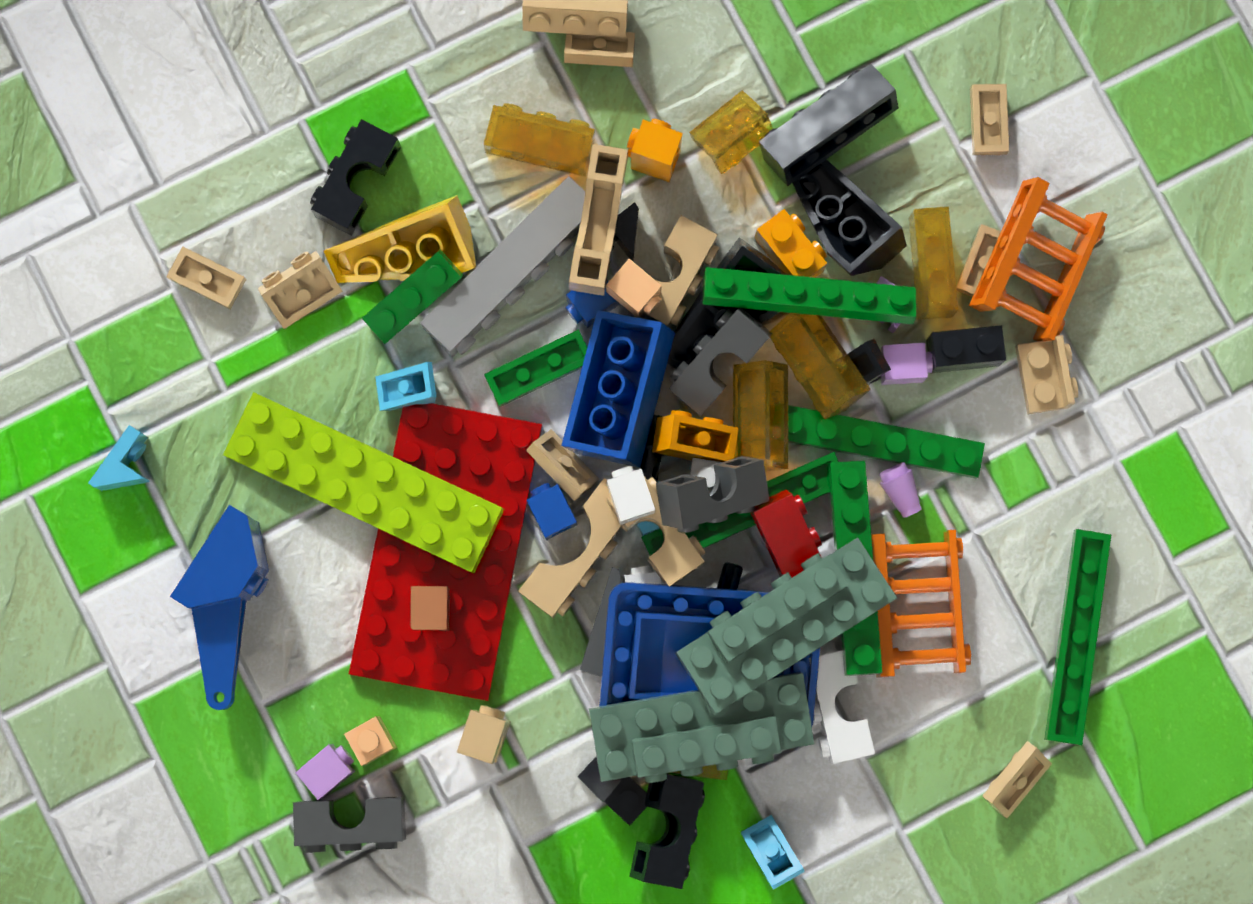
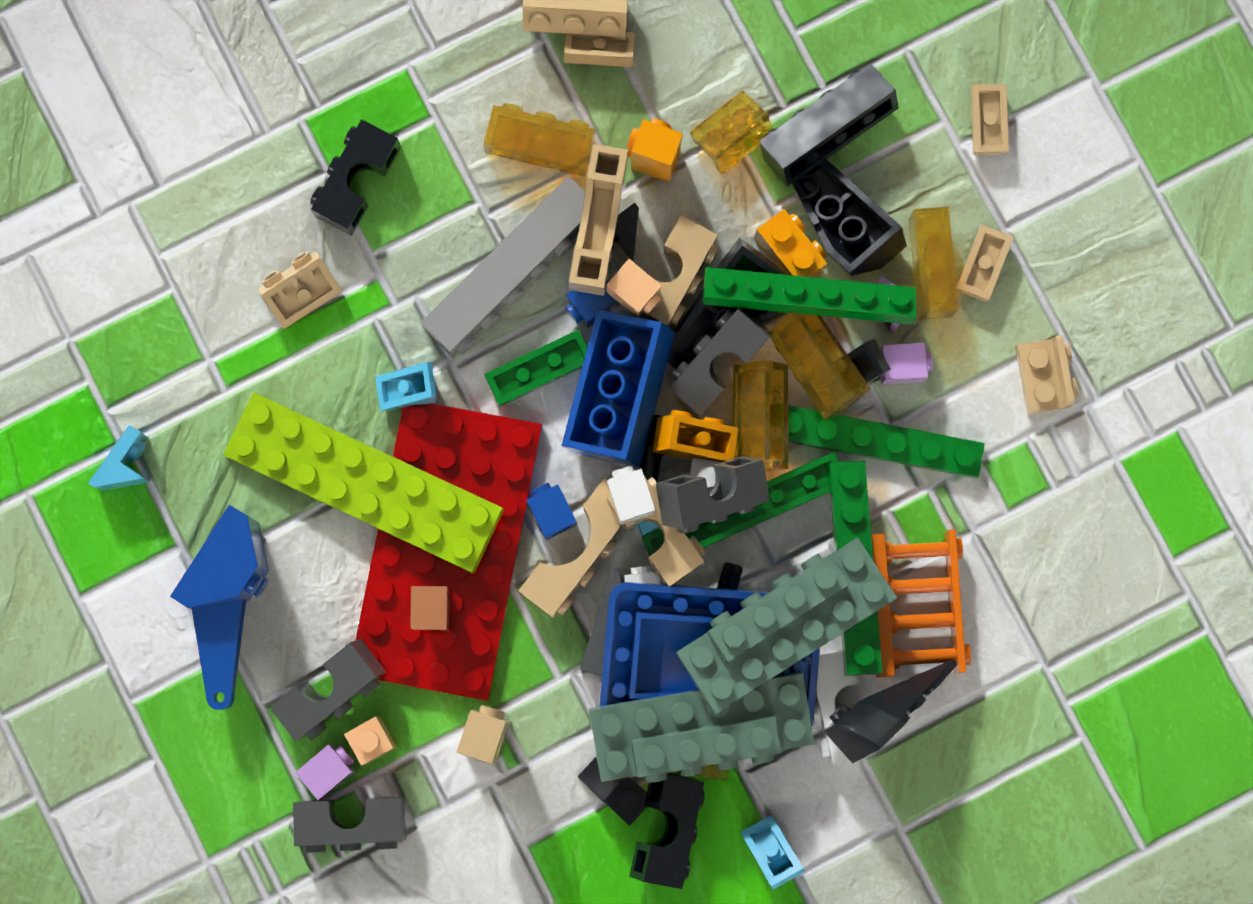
(206, 277): tan plate -> none
(352, 671): none -> dark grey arch
(405, 245): yellow wedge -> none
(412, 296): green plate -> none
(562, 465): tan plate -> none
(786, 532): red brick -> none
(877, 718): none -> black wedge
(901, 489): lavender cone -> none
(967, 349): black brick -> none
(1005, 260): orange fence -> none
(1016, 779): tan plate -> none
(1078, 637): green plate -> none

